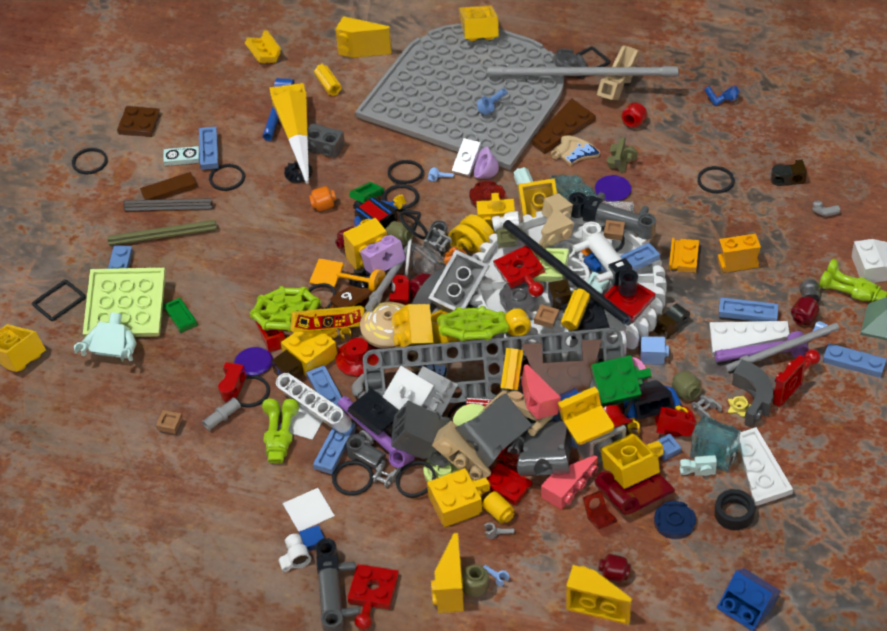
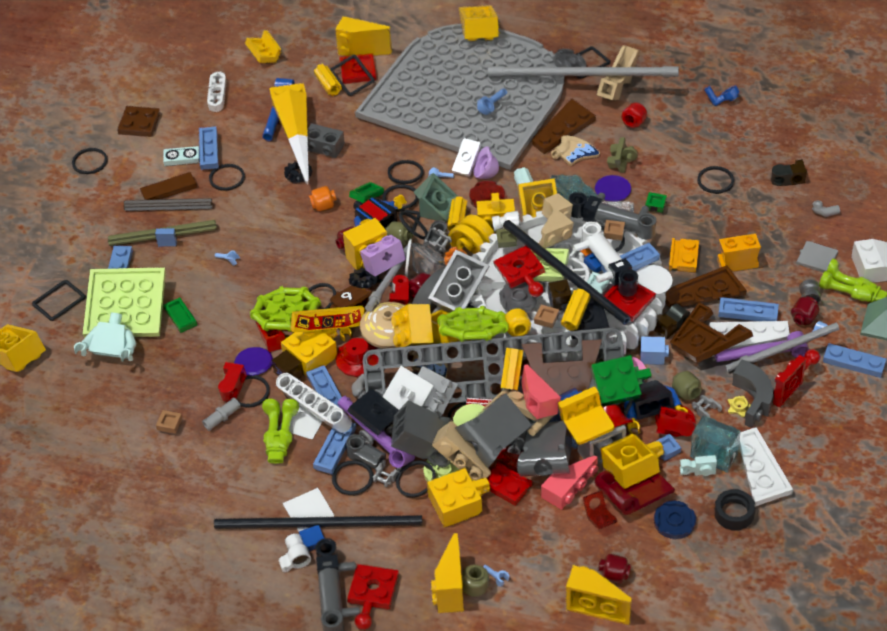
(166, 237): none -> medium blue tile
(213, 86): none -> white beam
(231, 256): none -> light blue hand
(305, 522): none -> black piece
(330, 271): light orange piece -> none
(353, 72): none -> red tile
(363, 67): none -> black piece
(434, 198): none -> sand green slope
(457, 212): none -> yellow axle
(492, 532): light grey hand -> none
(498, 507): yellow brick -> none
(655, 278): none -> white piece
(656, 202): none -> green plate
(700, 340): none -> reddish brown wing
(706, 288): none -> reddish brown wing
(748, 598): blue slope -> none
(816, 256): none -> light grey piece

